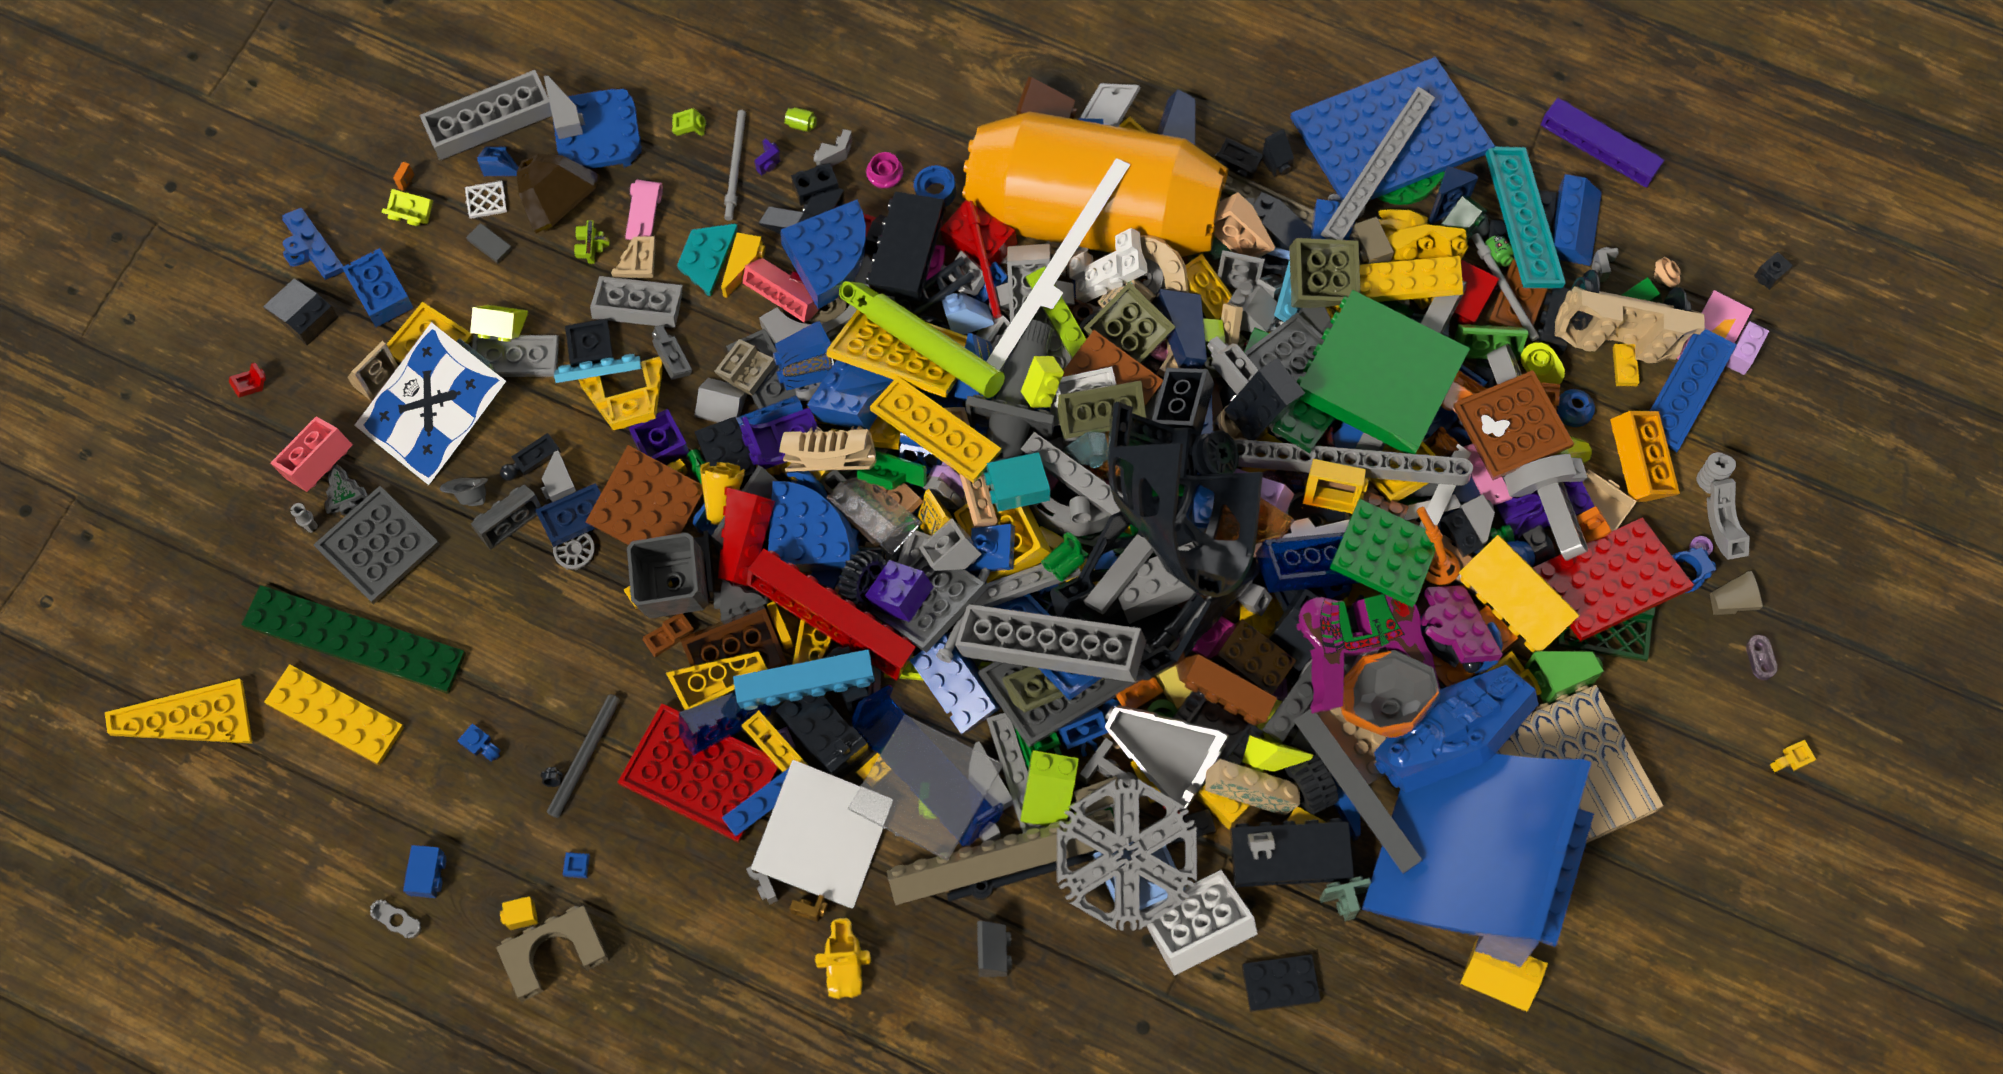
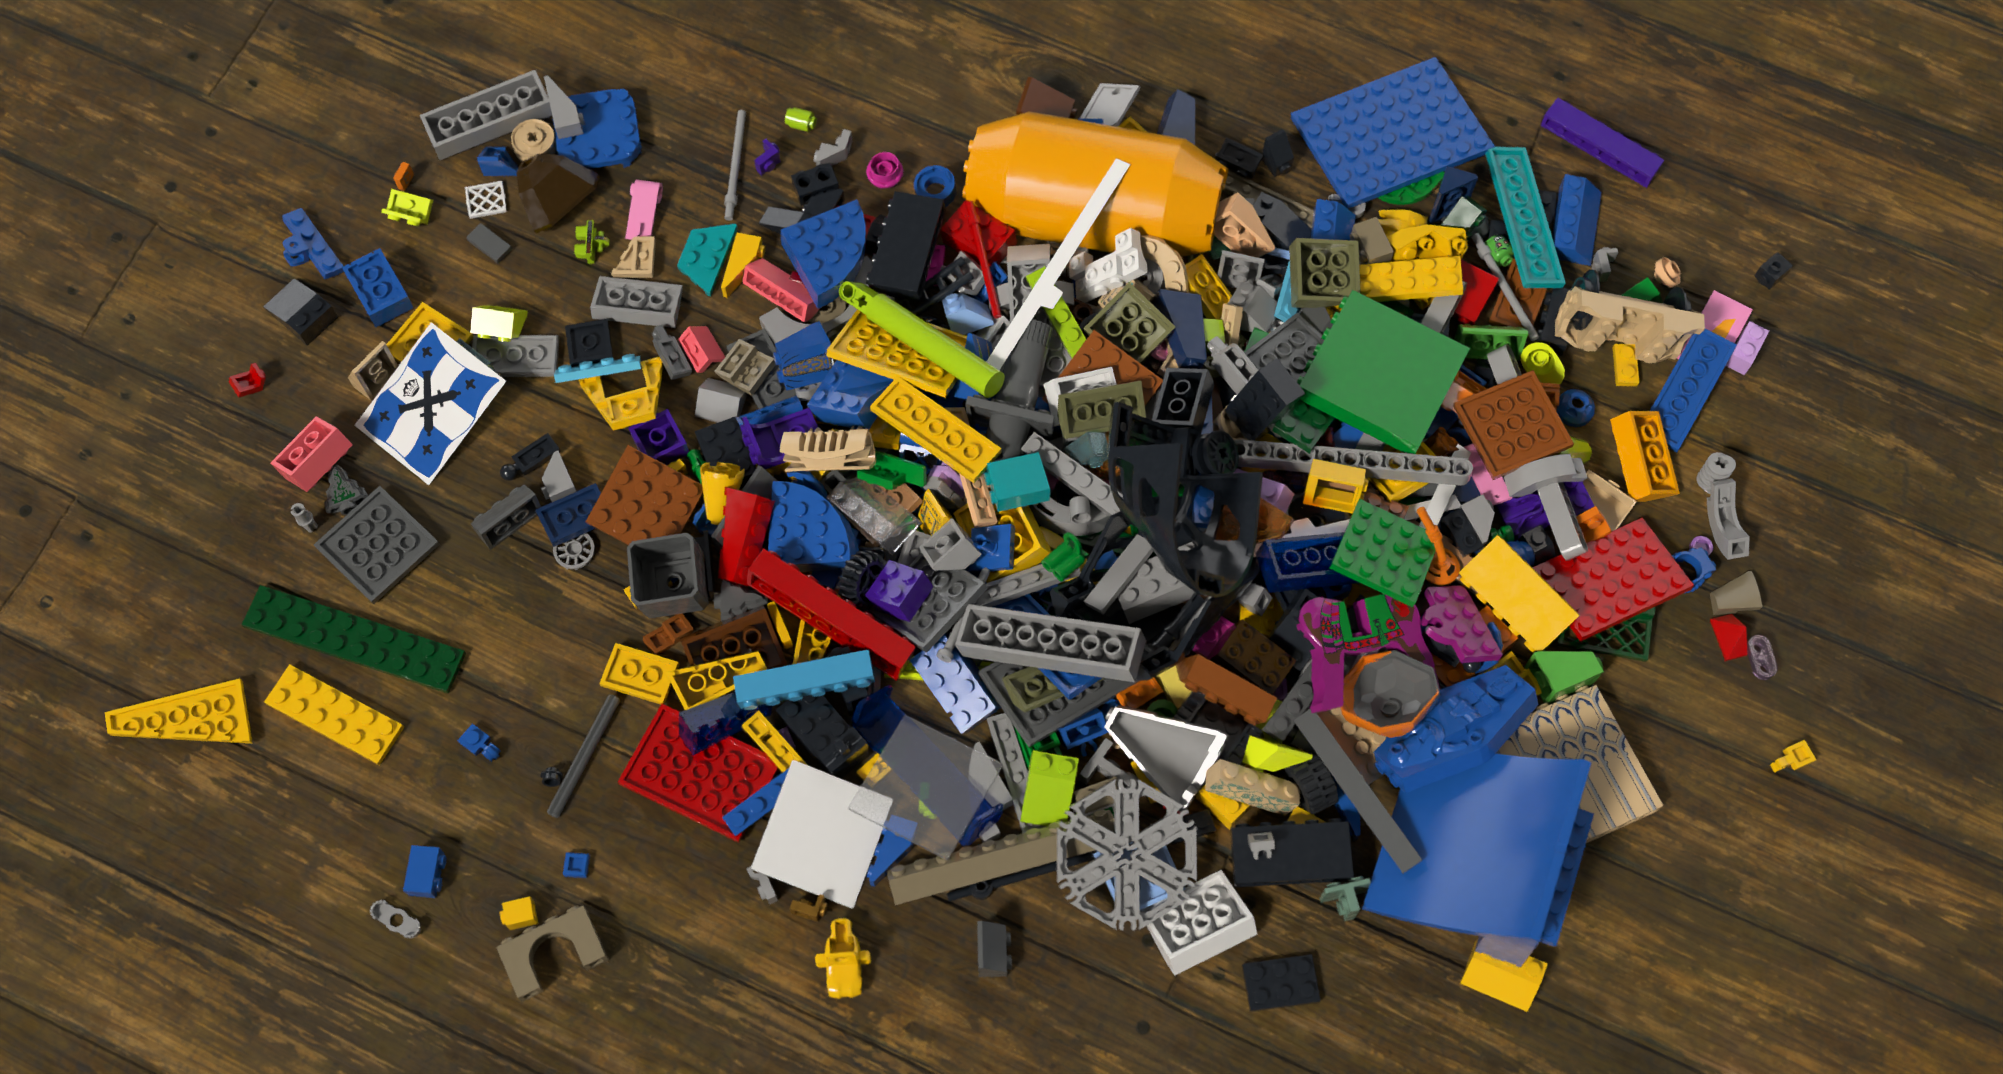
(467, 490): dark grey piece -> none
(533, 138): none -> tan wheel
(638, 674): none -> yellow plate
(687, 122): lime bracket -> none
(700, 347): none -> coral panel
(888, 855): none -> blue slope
(1042, 381): neon yellow brick -> none
(1378, 165): light grey plate -> none
(1490, 426): white sticker -> none
(1730, 636): none -> red slope

